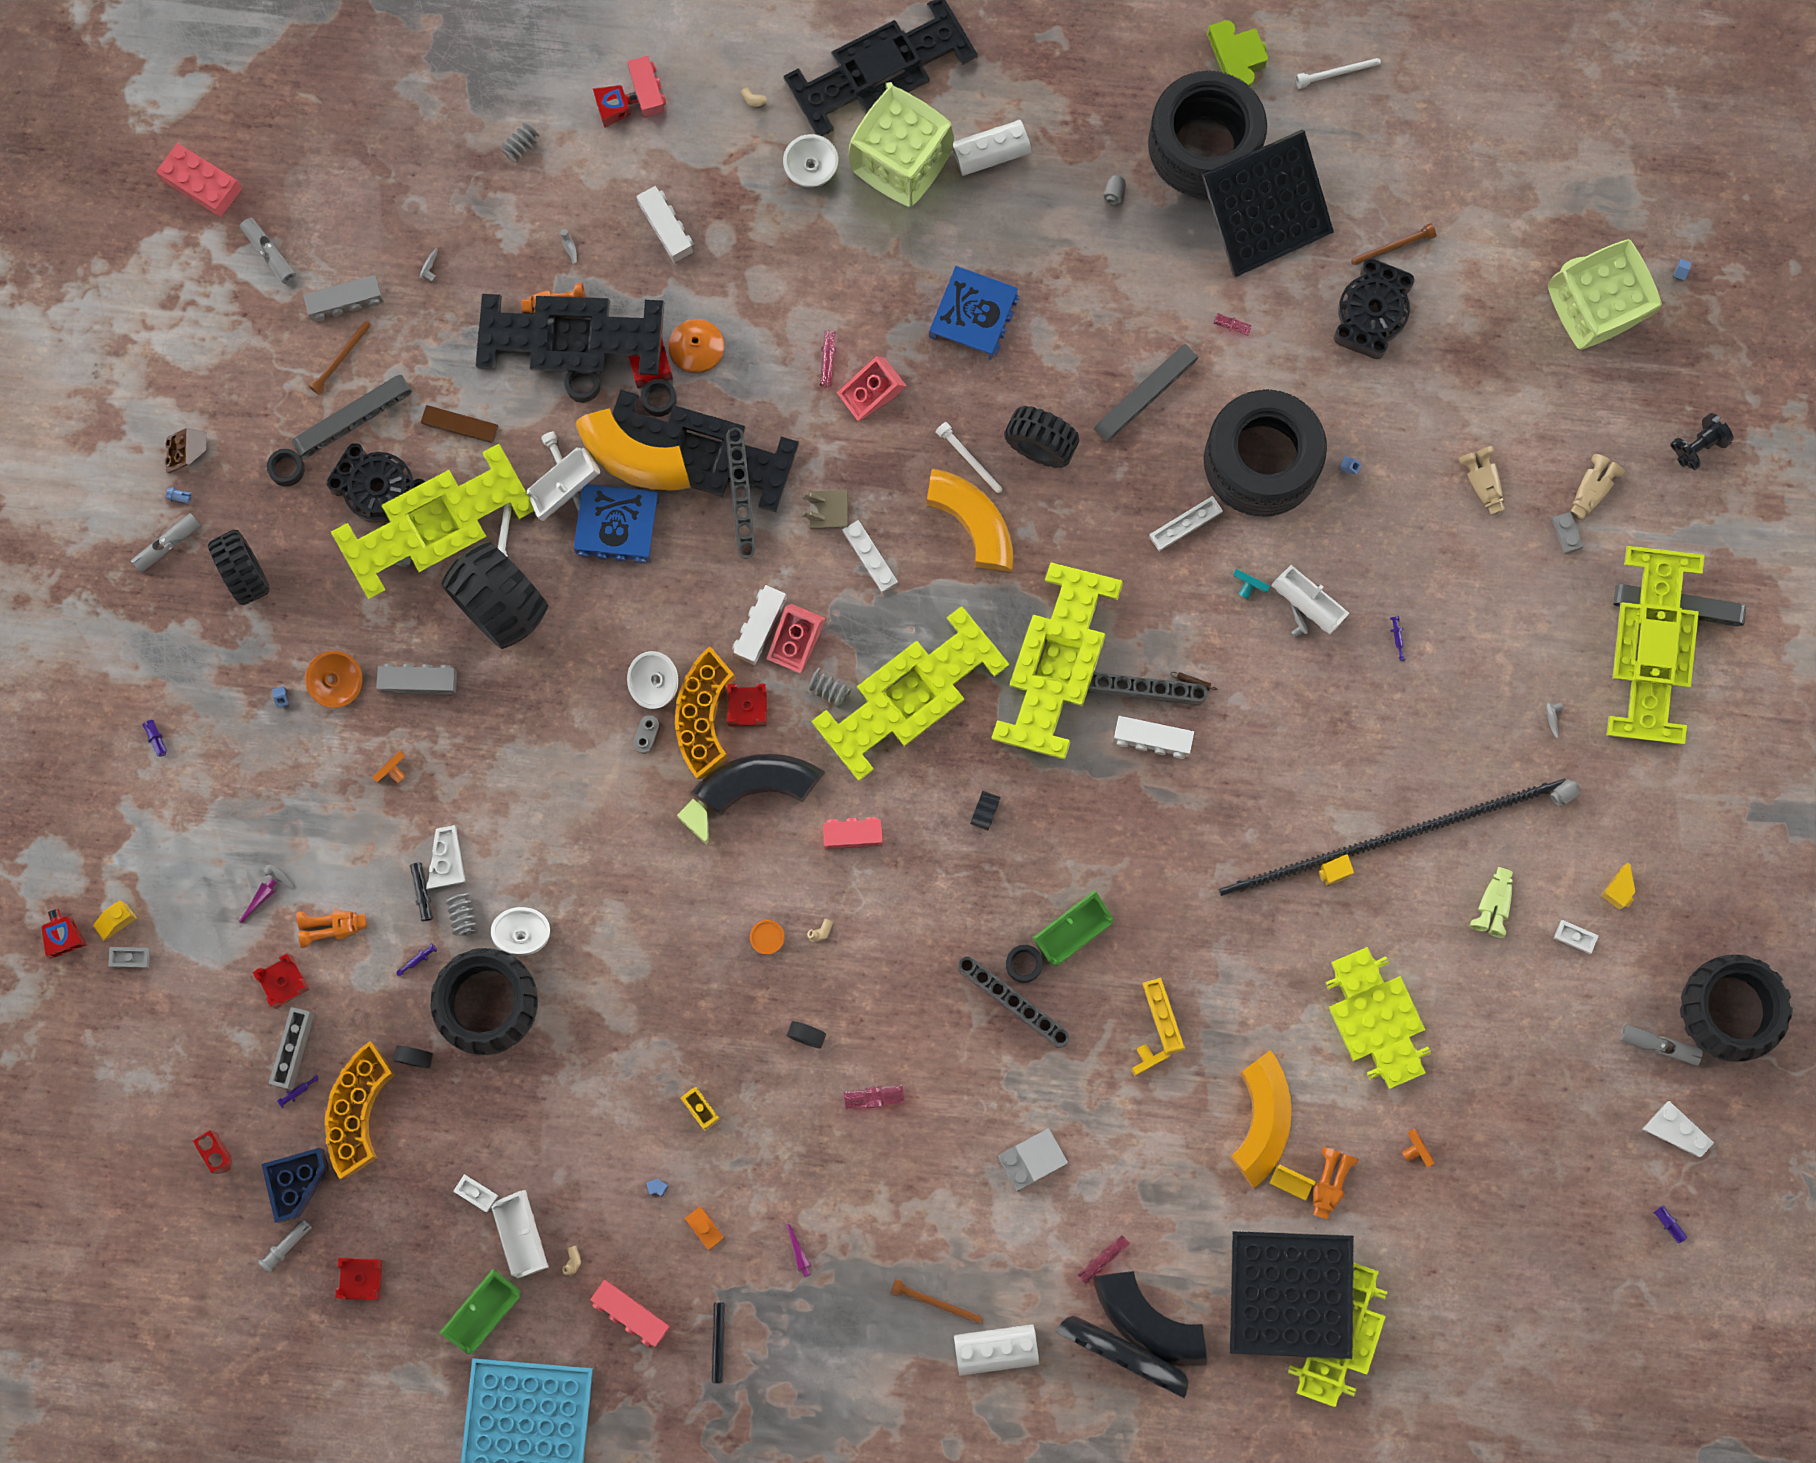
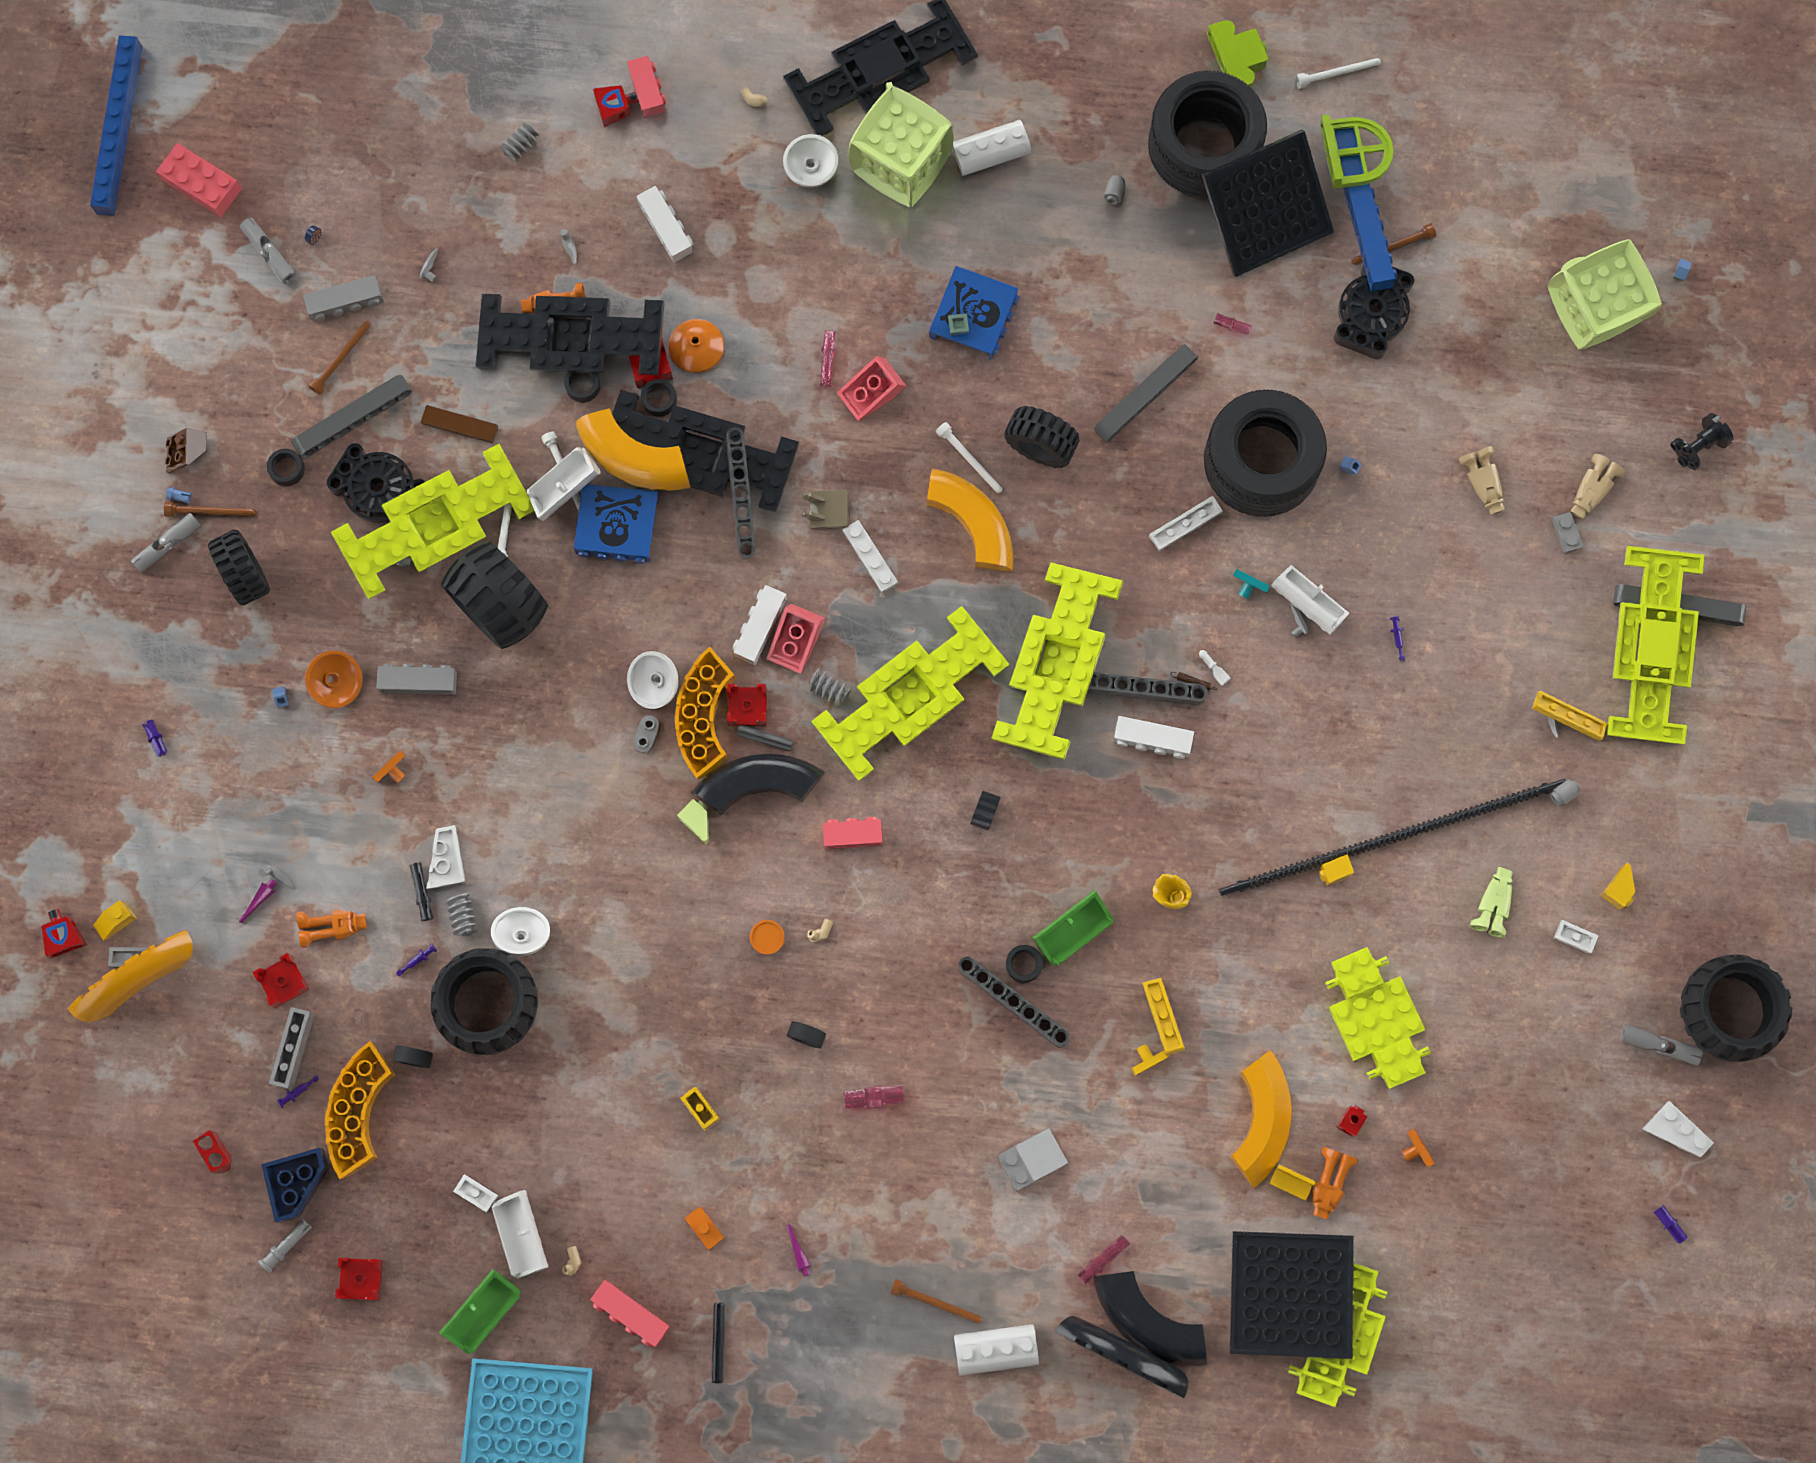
(116, 125): none -> blue brick
(132, 977): none -> light orange brick
(172, 509): none -> dark orange piece
(312, 234): none -> dark blue tile
(656, 1186): medium blue piece -> none
(765, 738): none -> dark grey axle
(958, 324): none -> sand green plate
(1171, 891): none -> yellow hair
(1218, 673): none -> white piece
(1333, 154): none -> lime window
(1352, 1121): none -> red brick
(1365, 219): none -> blue brick
(1569, 715): none -> yellow tile

